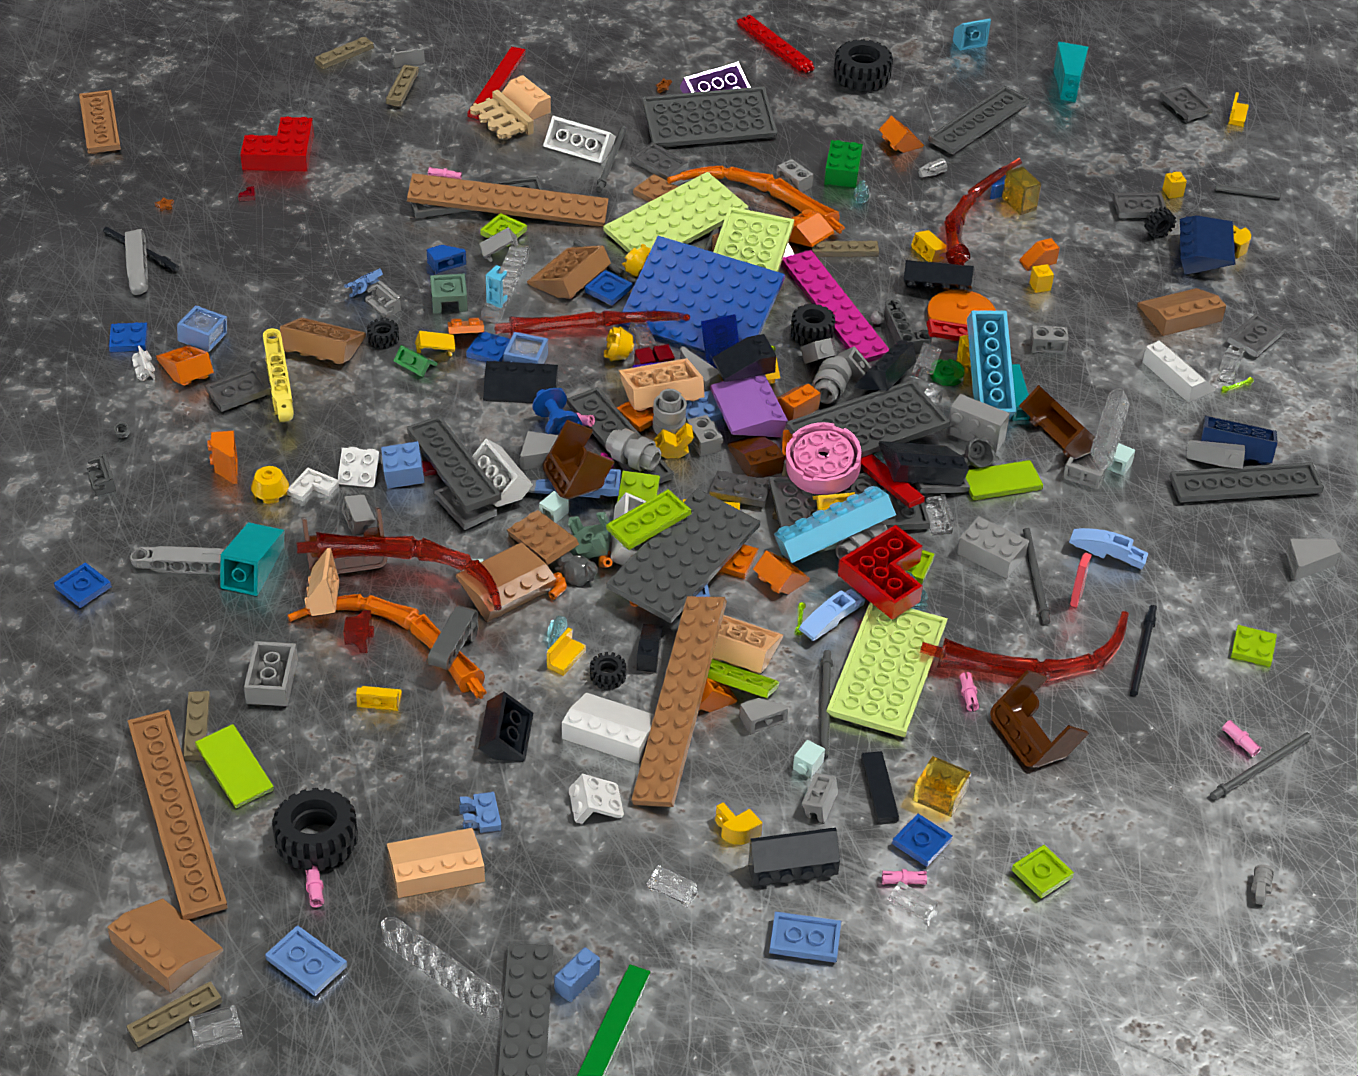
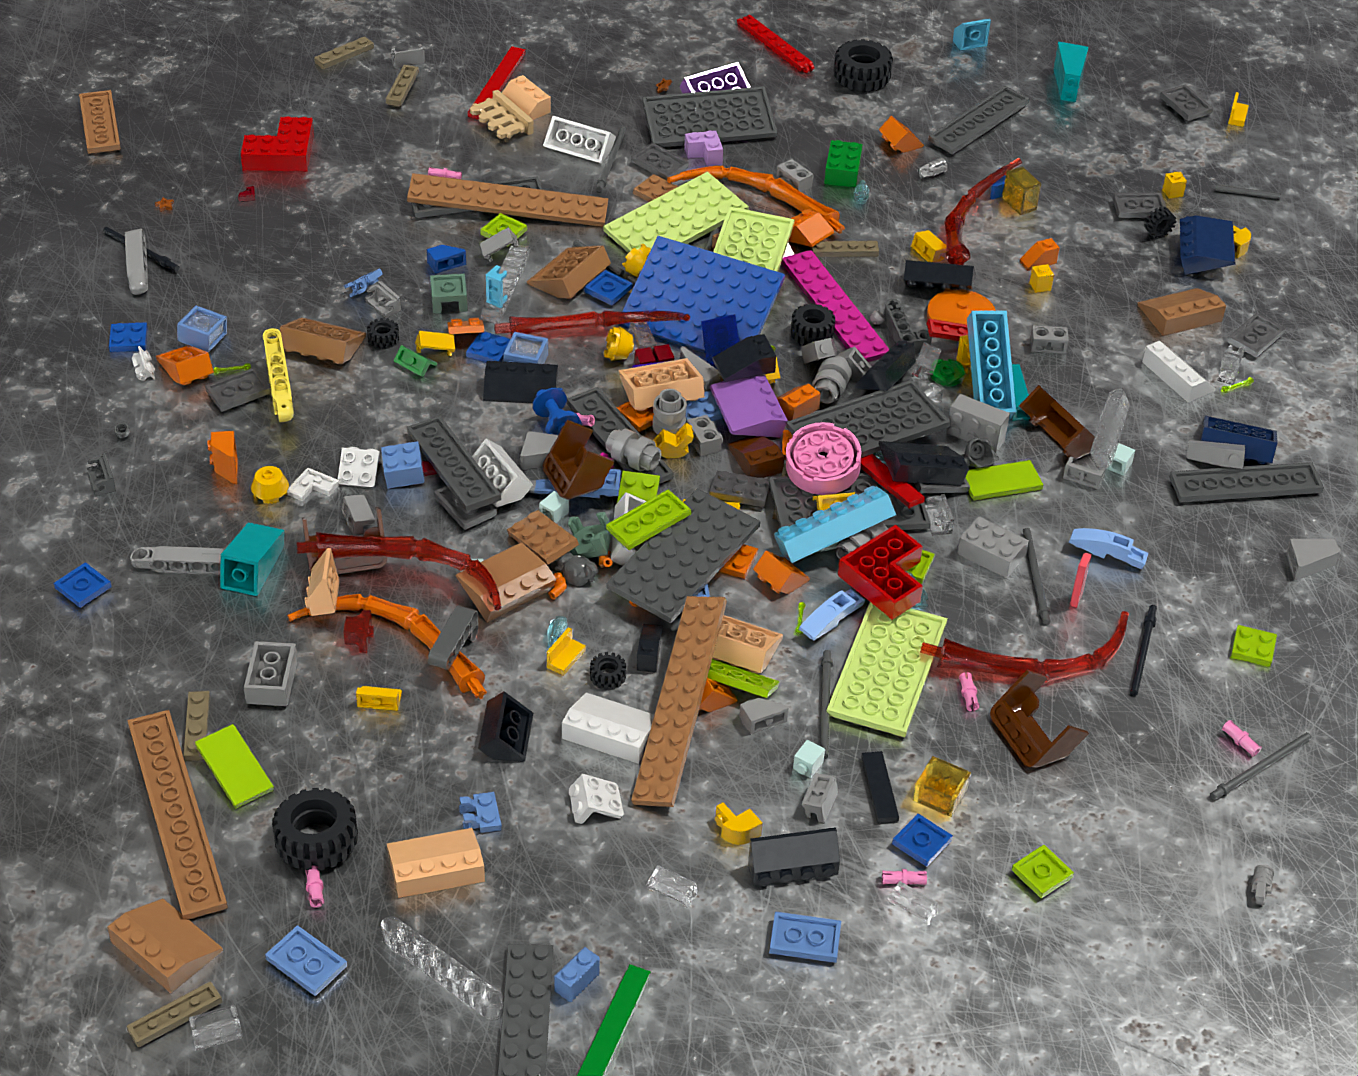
(246, 366): none -> clear neon green hinge
(704, 145): none -> lavender brick

